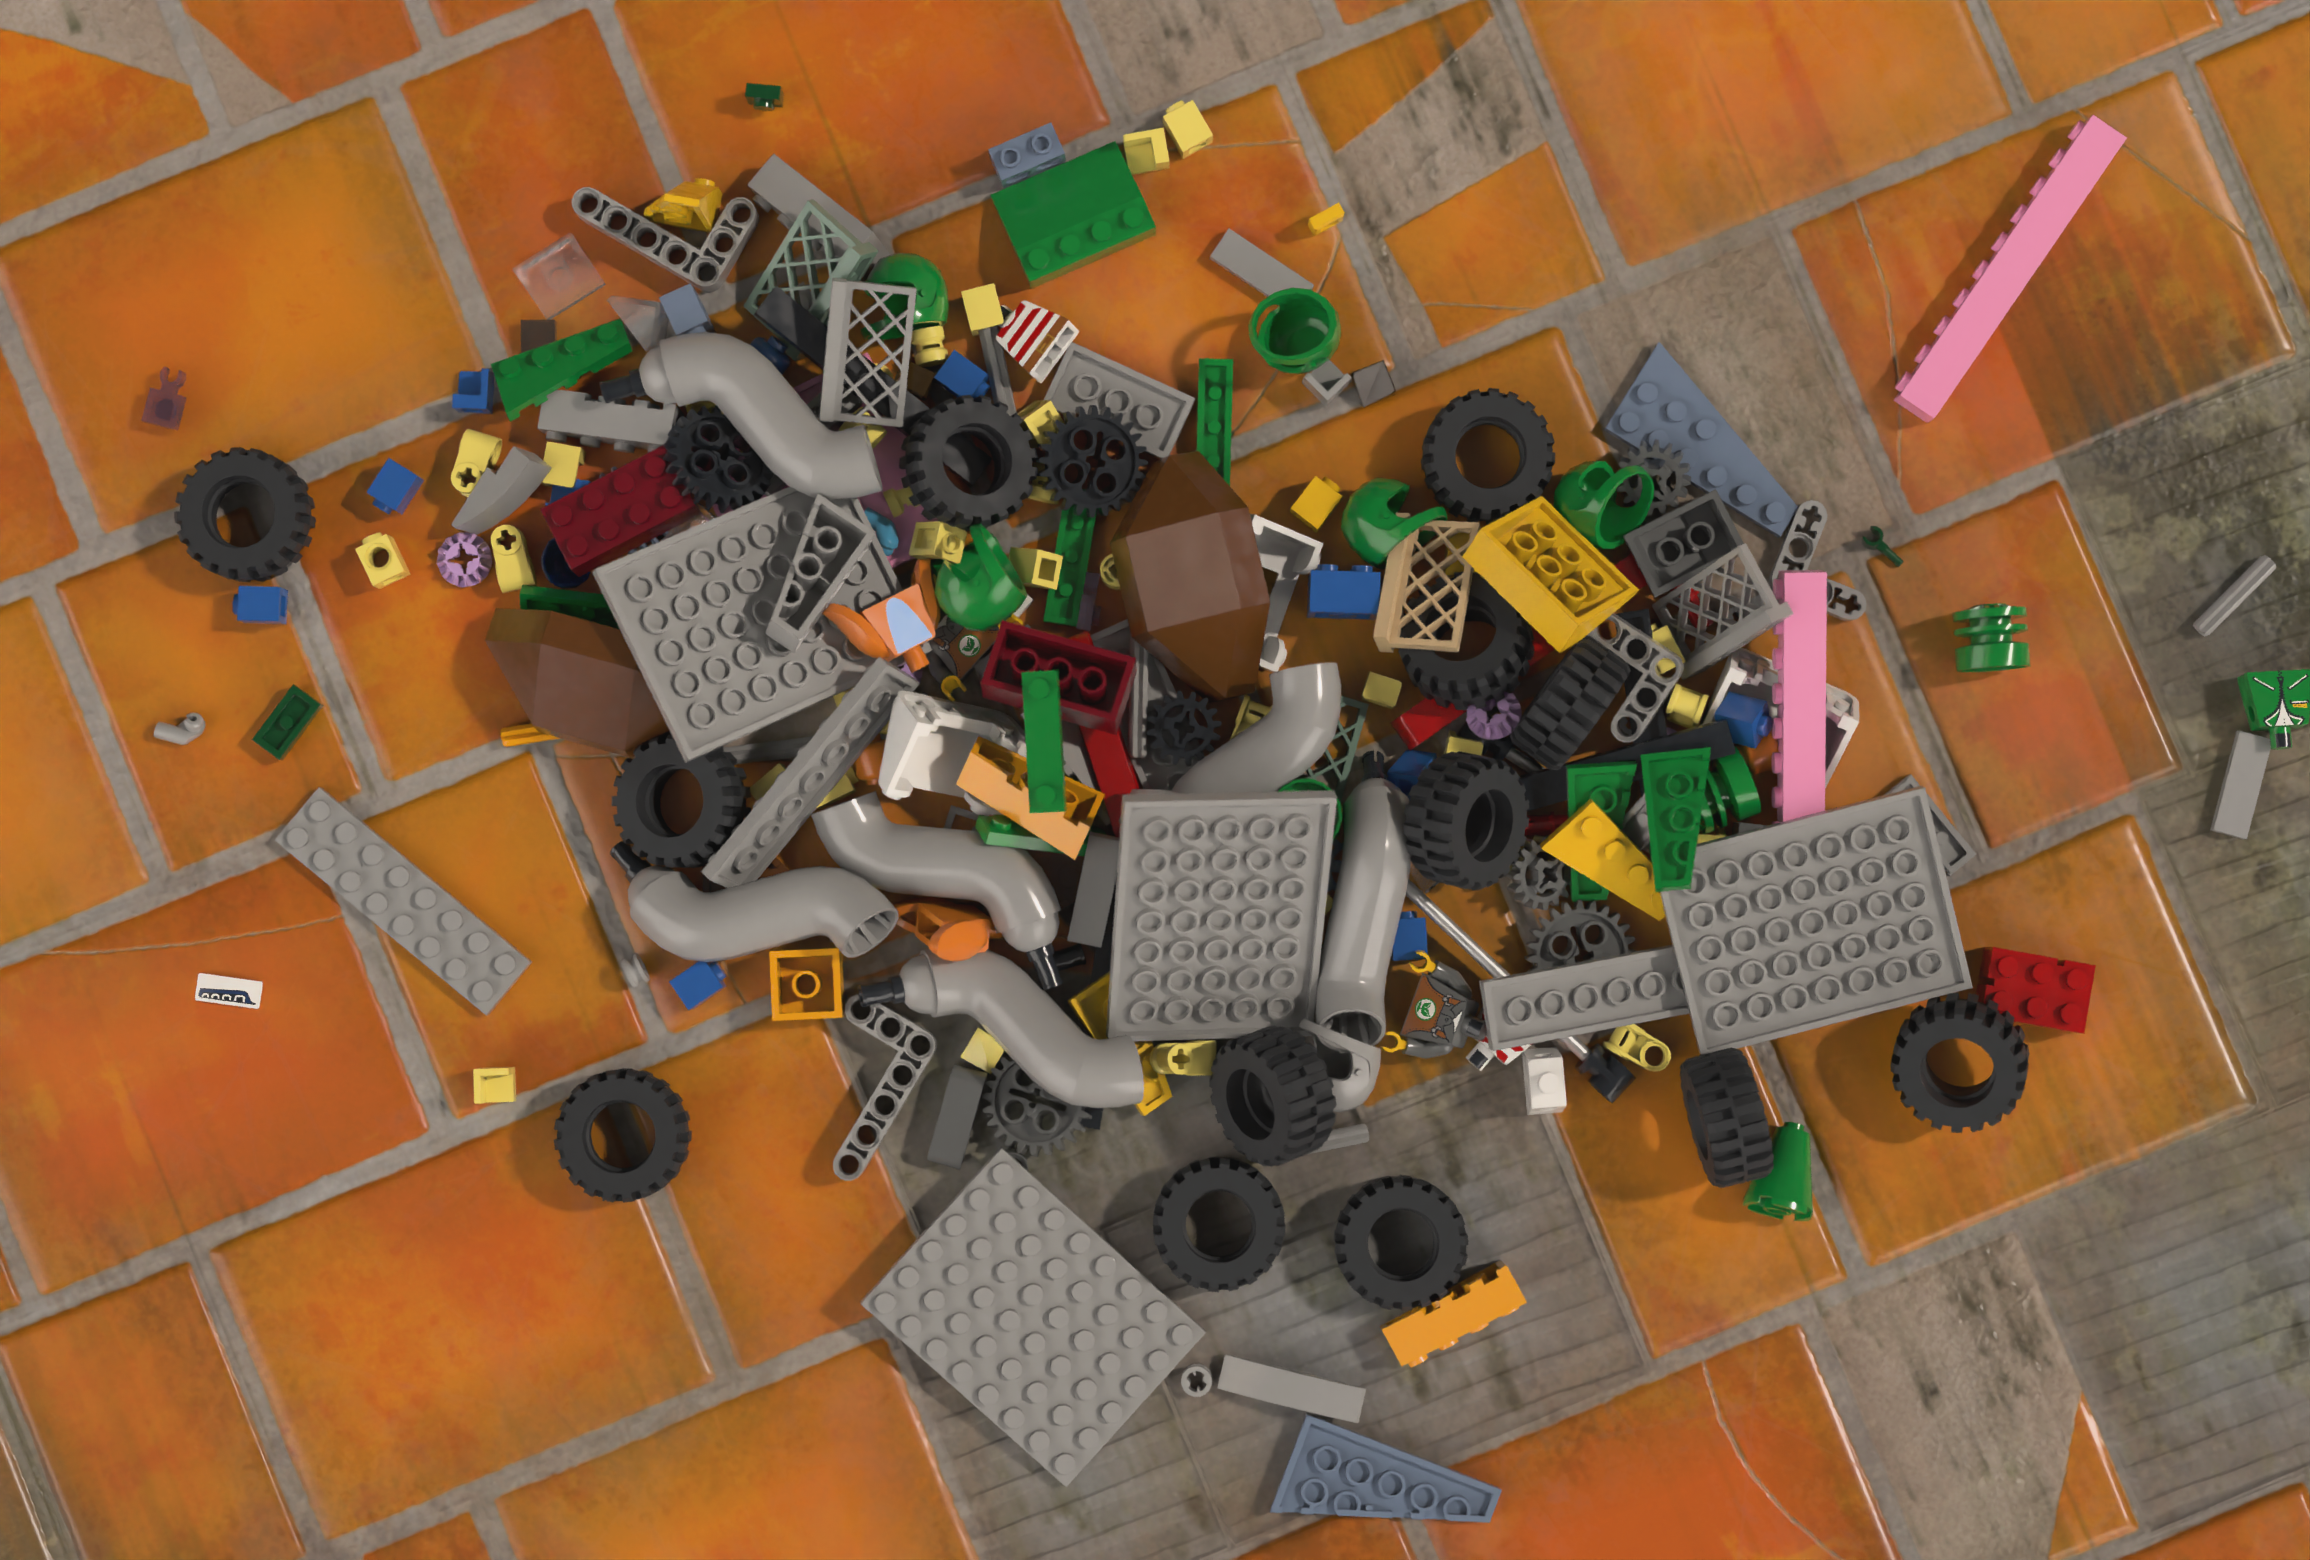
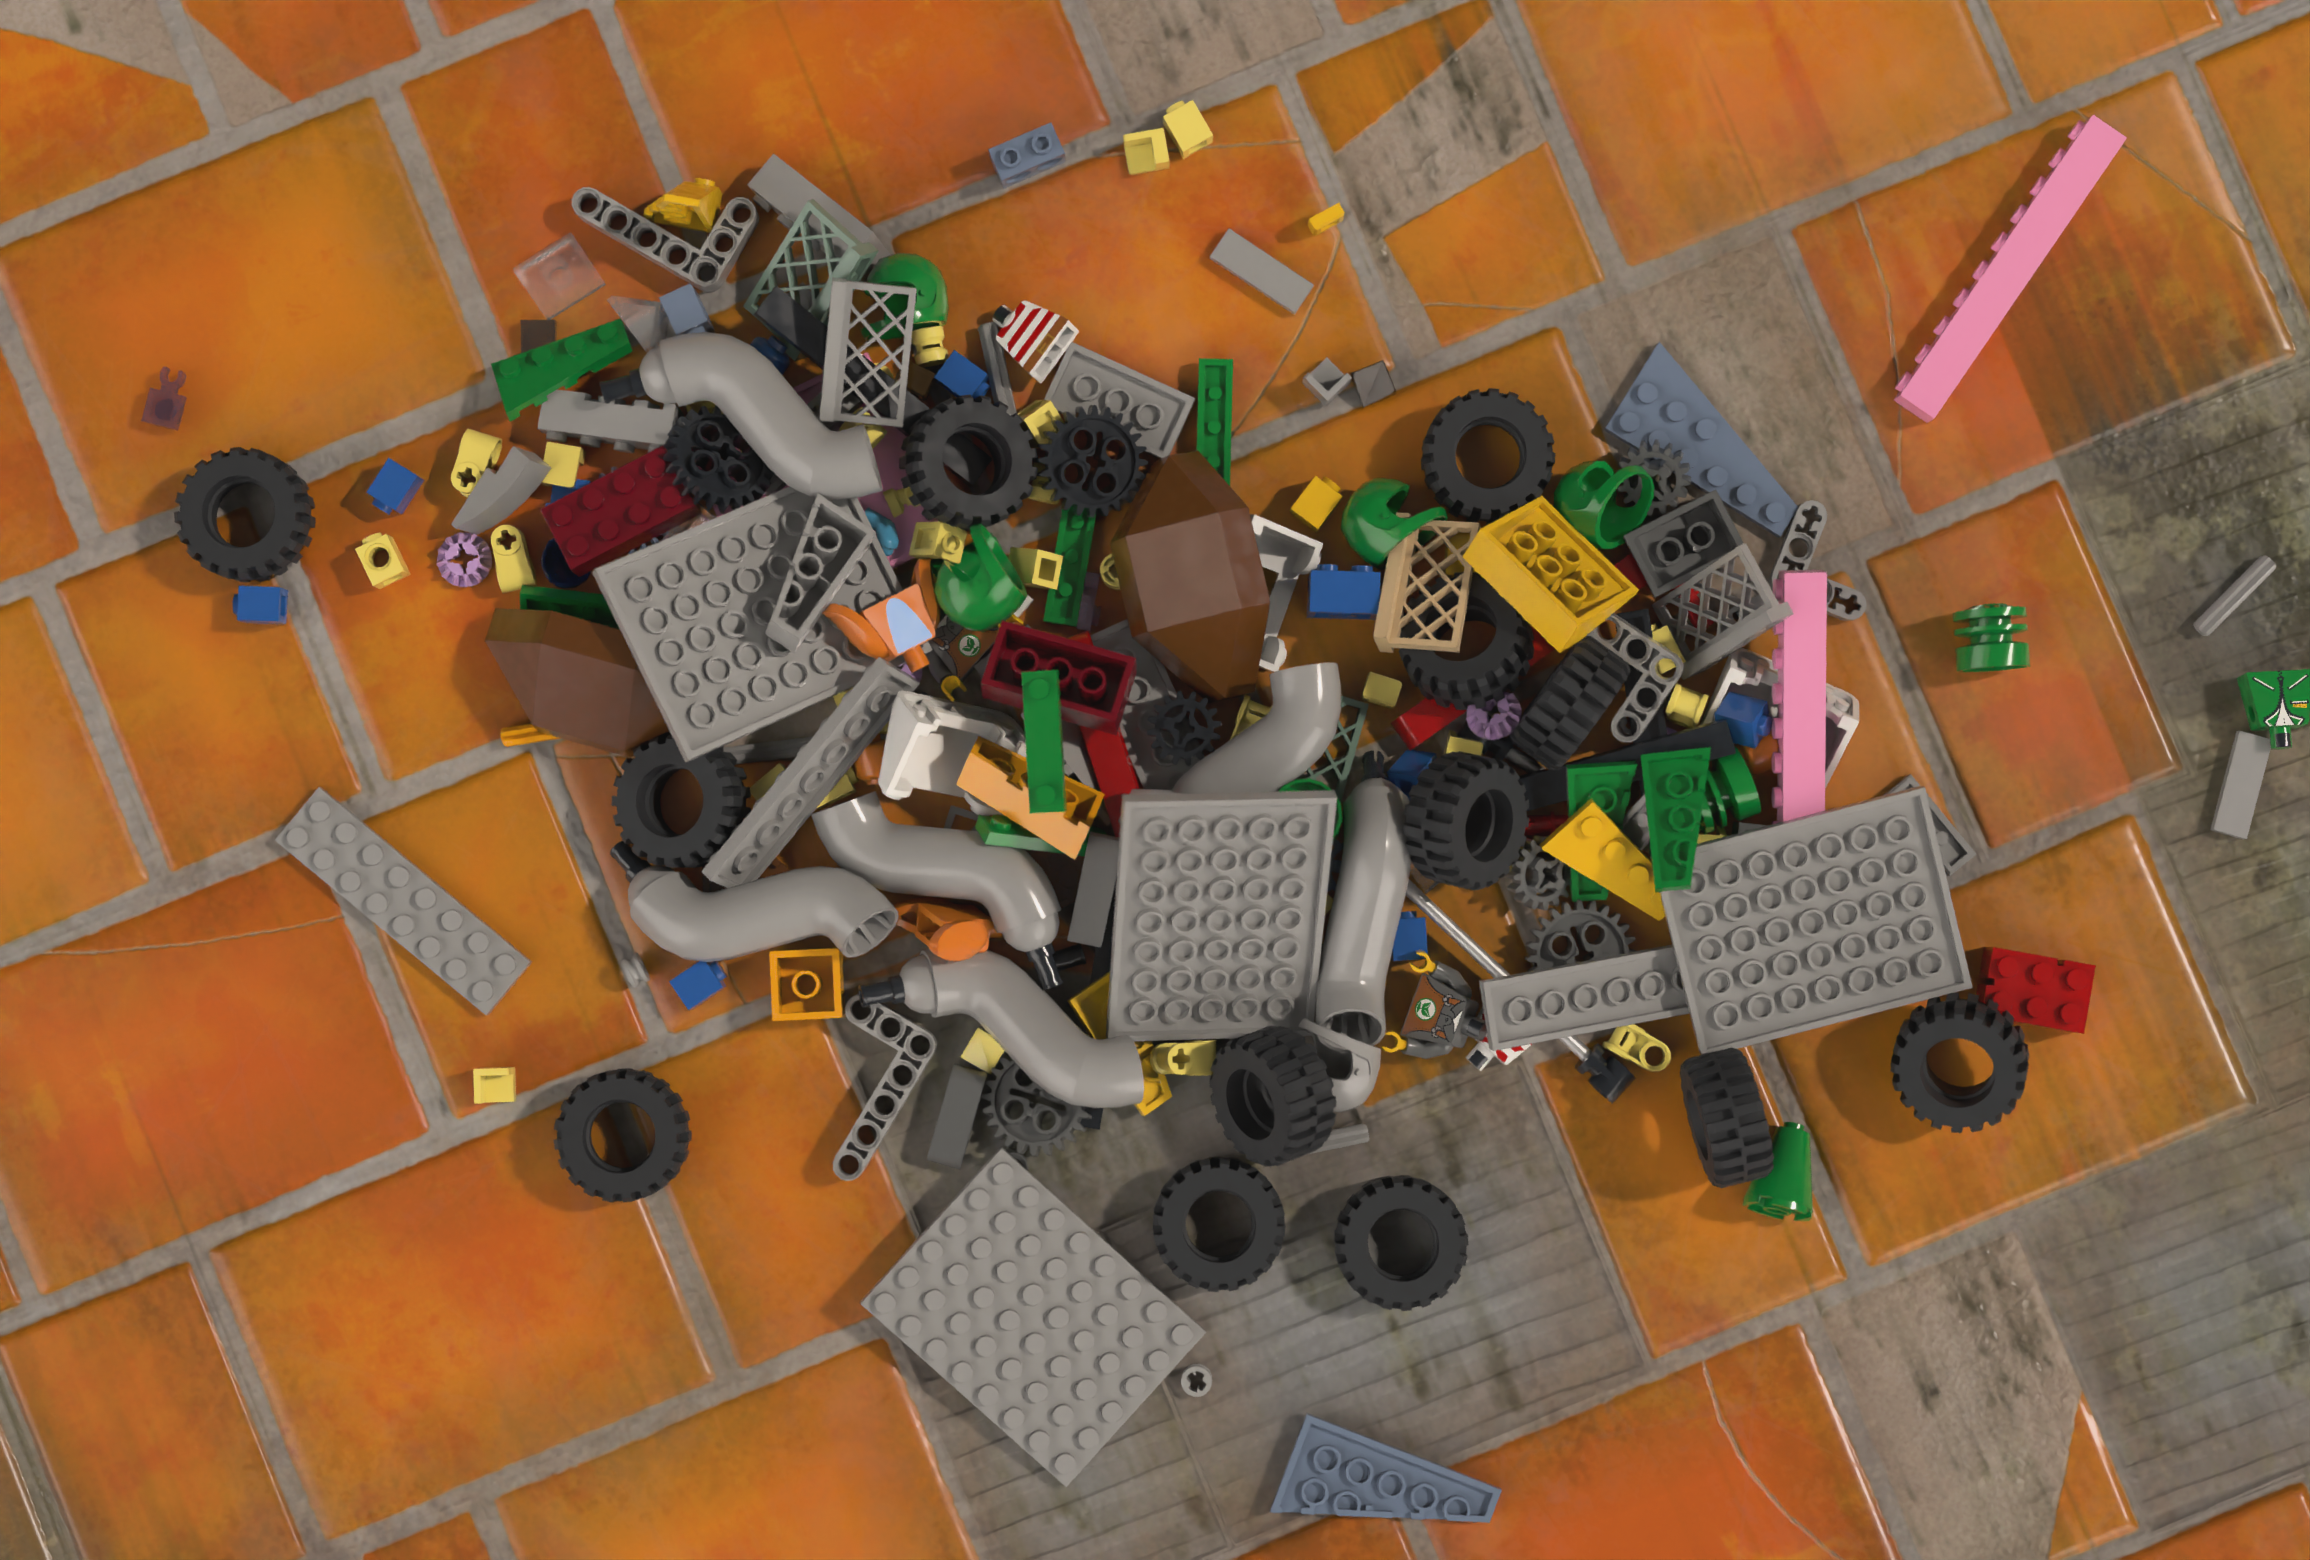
(182, 733): light grey arm -> none
(228, 990): white sticker -> none
(287, 722): dark green plate -> none
(475, 392): blue panel -> none
(764, 96): dark green plate -> none
(982, 308): light yellow panel -> none
(1074, 214): green slope -> none
(1138, 703): light grey axle -> none
(1291, 1388): light grey slope -> none
(1298, 332): green piece -> none
(1462, 1310): light orange wedge -> none
(1544, 1080): white torso -> none
(1881, 546): dark green hand -> none

